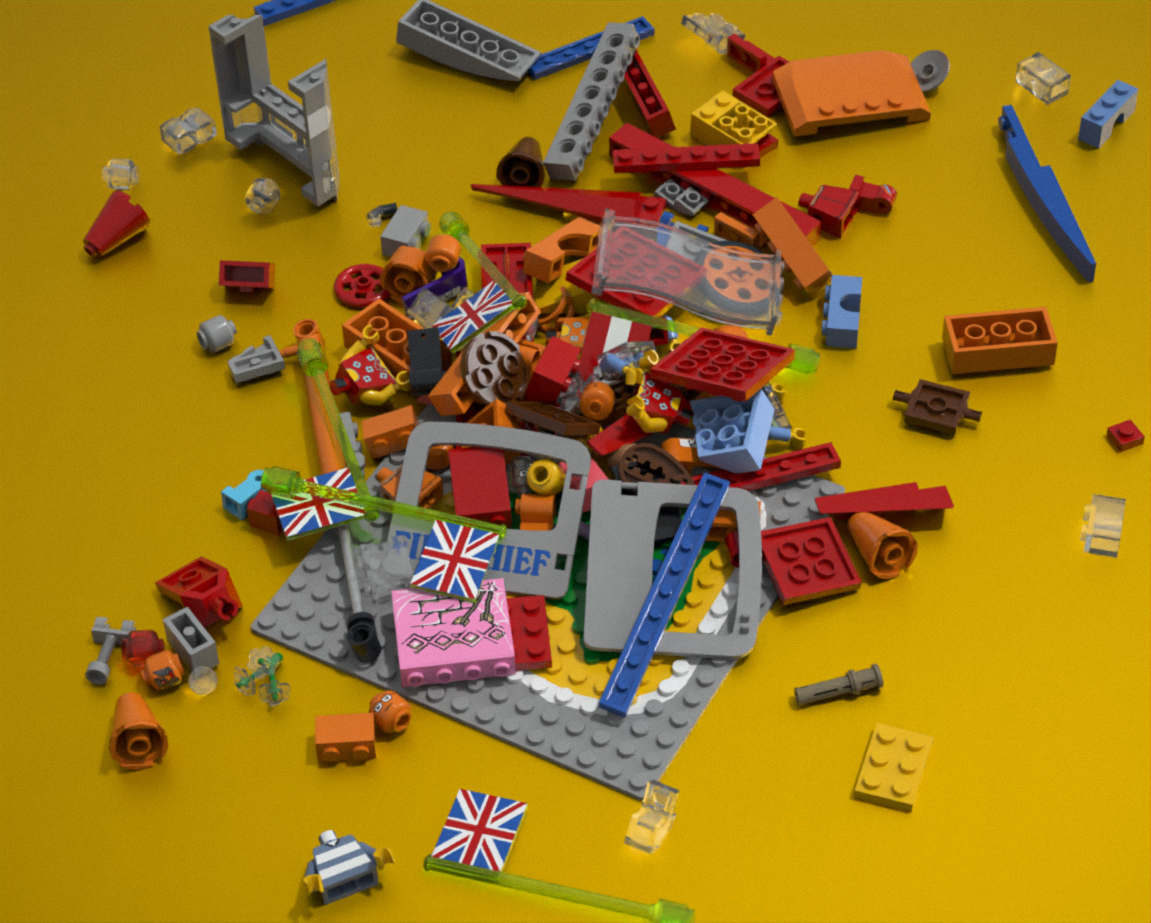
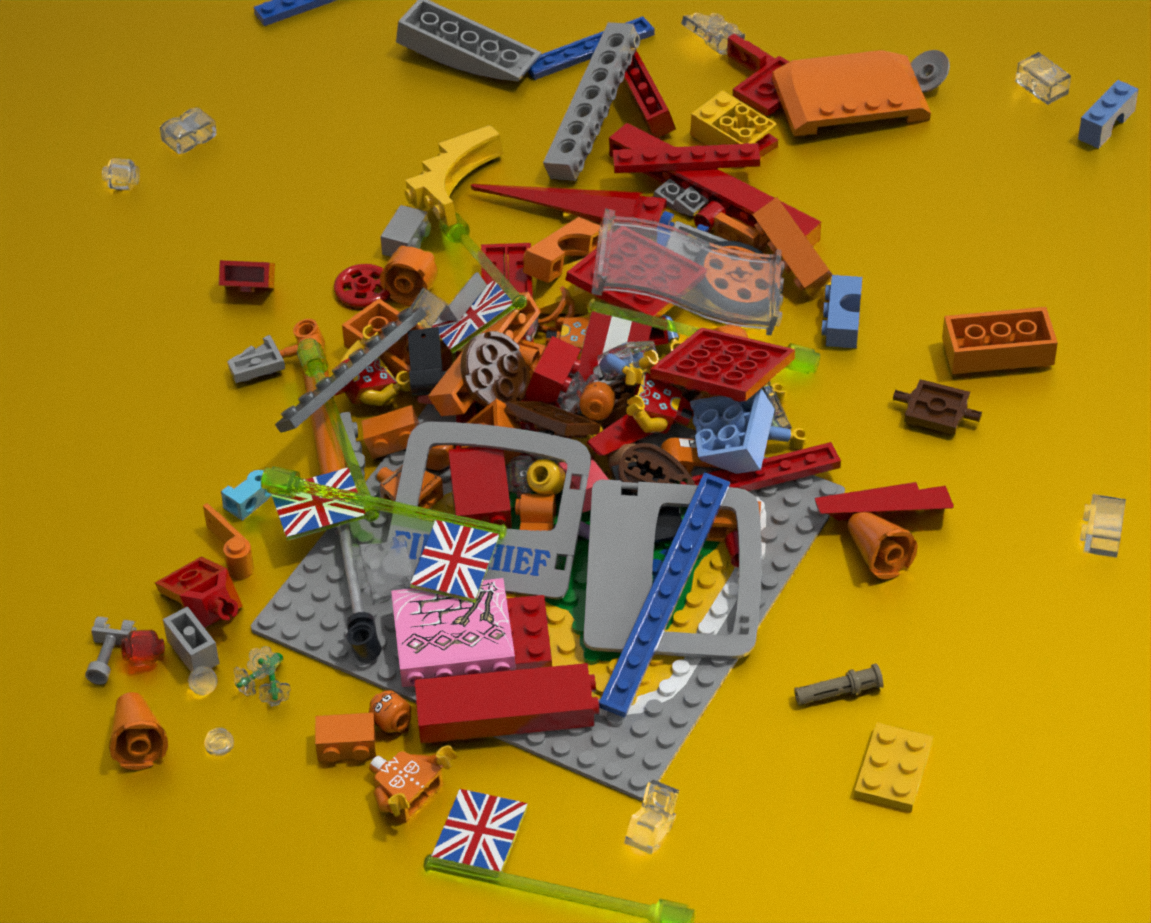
(115, 225): red cone -> none
(163, 670): orange head -> none
(216, 334): light grey head -> none
(219, 742): none -> clear plate
(236, 548): none -> orange door
(262, 195): clear head -> none
(263, 513): red brick -> none
(264, 114): light grey piece -> none
(343, 867): torso -> none
(347, 371): none -> dark grey plate
(379, 212): arm -> none
(409, 780): none -> orange torso
(443, 172): none -> yellow arch
(443, 252): orange head -> none
(445, 287): dark purple door -> none
(464, 299): none -> light grey slope
(505, 703): none -> red brick
(522, 165): reddish brown cone -> none
(707, 215): none -> red beam
(808, 561): red plate -> none
(833, 207): red torso -> none
(874, 196): red leg -> none
(1045, 194): blue slope -> none
(1125, 435): red plate -> none

